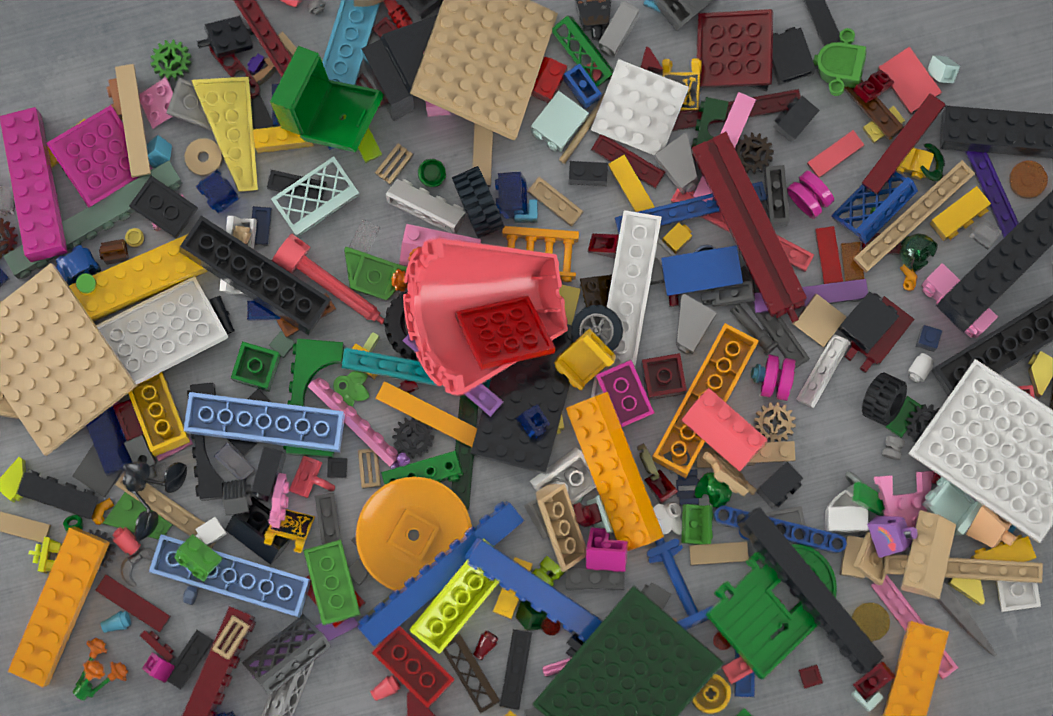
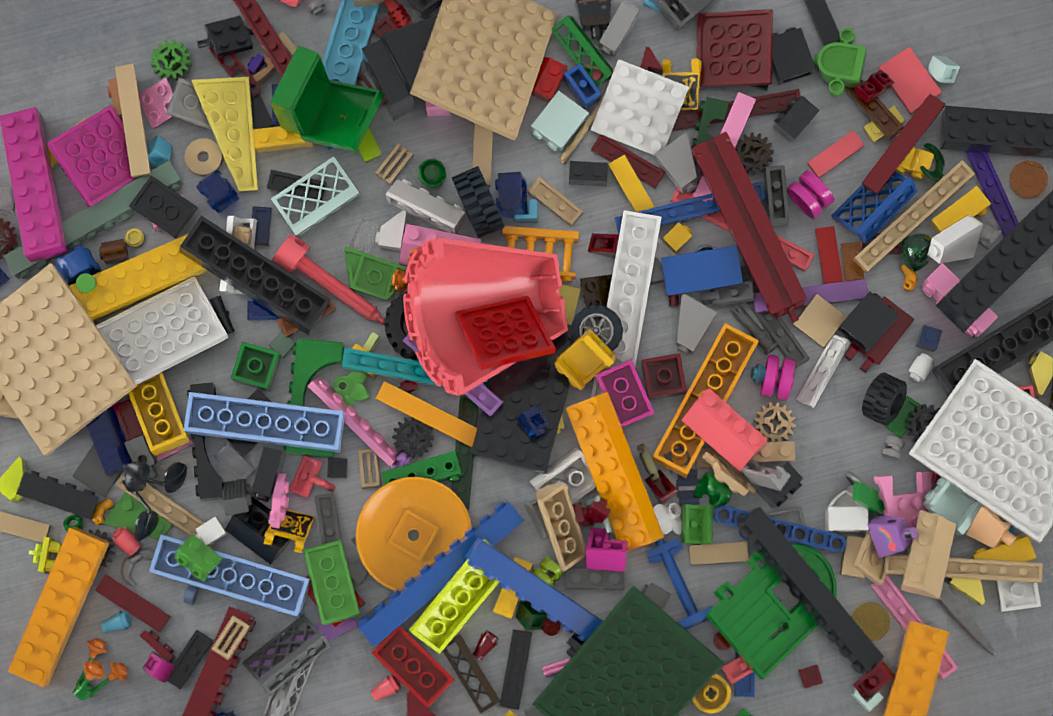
(392, 233): none -> white slope
(598, 510): none -> dark red tile
(766, 476): none -> light grey hinge
(957, 241): none -> white slope

